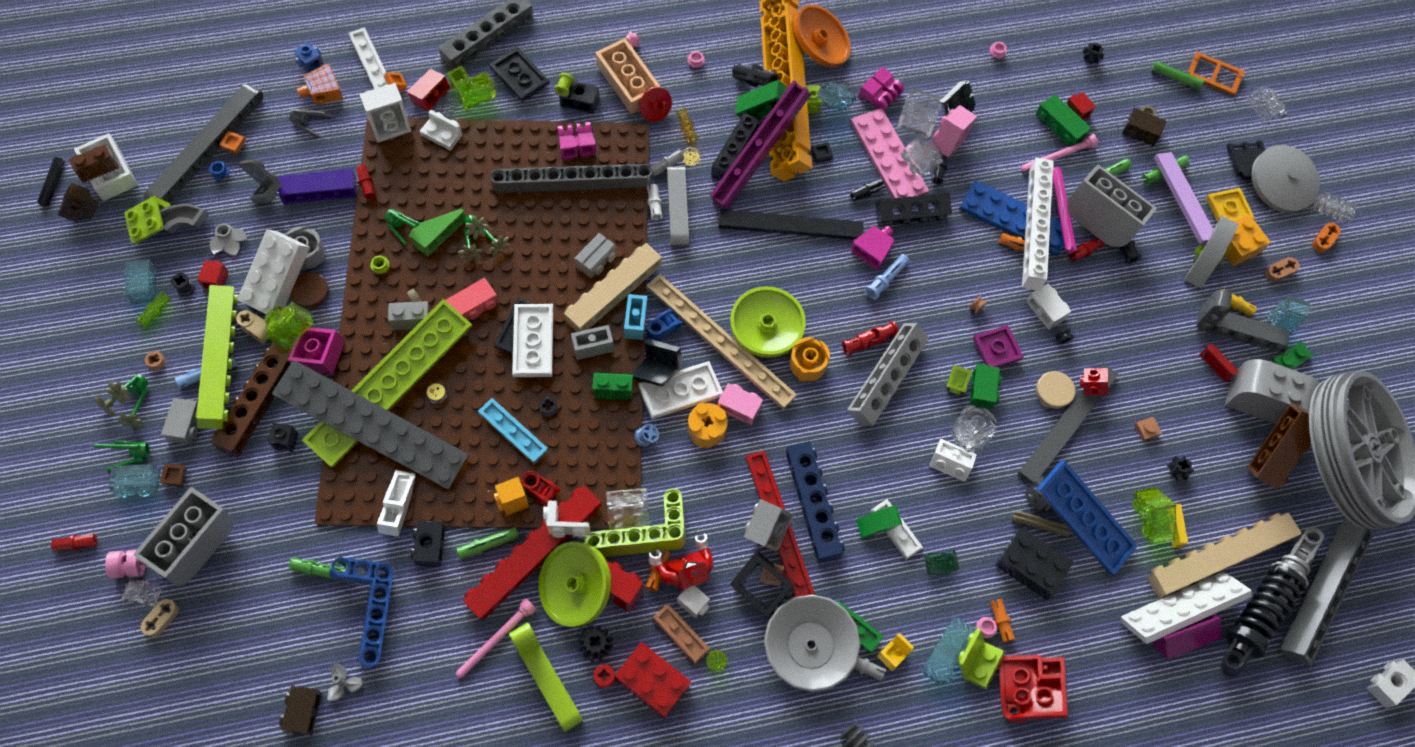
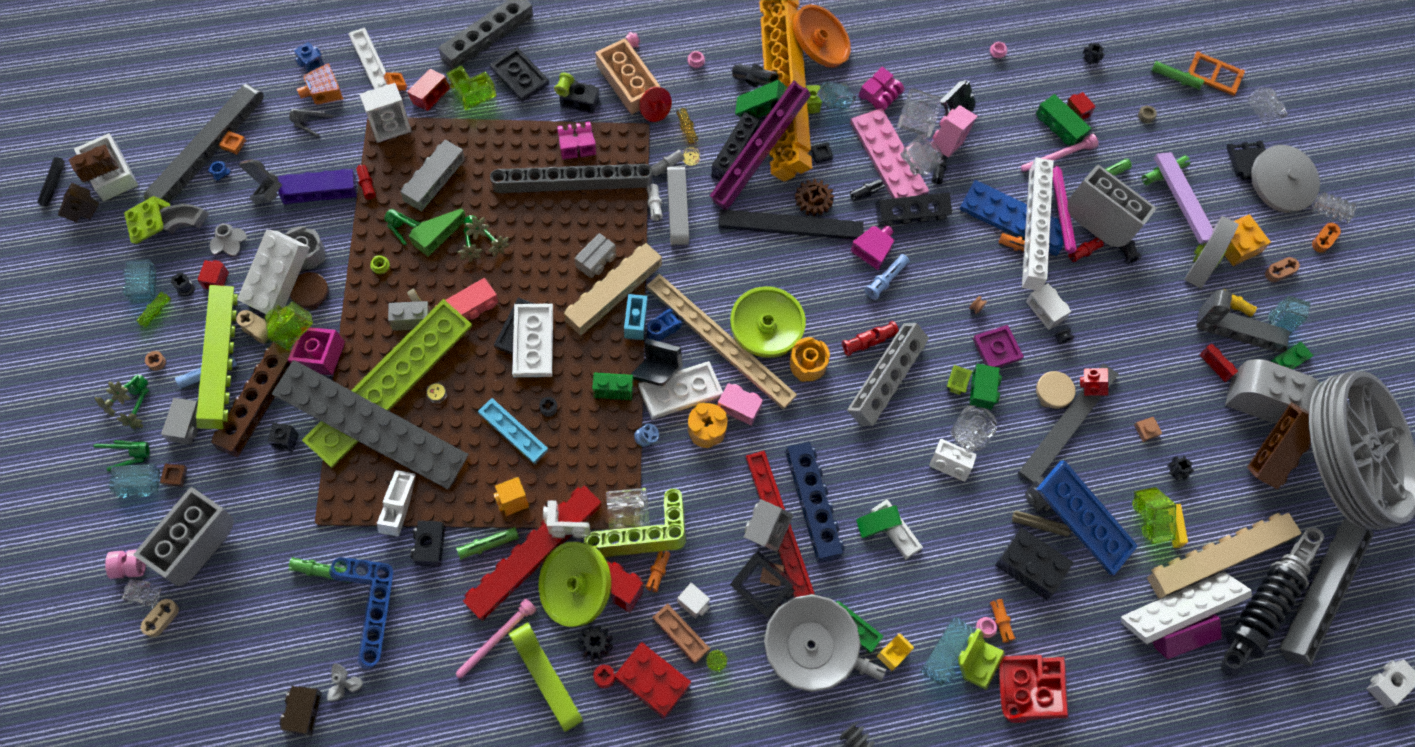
(74, 542): red axle -> none
(432, 175): none -> light grey brick
(441, 130): white bracket -> none
(543, 489): red piece -> none
(592, 342): light grey brick -> none
(687, 569): red torso -> none
(820, 203): none -> reddish brown gear
(941, 563): clear green bracket -> none
(1144, 127): dark brown brick -> none
(1229, 204): yellow plate -> none

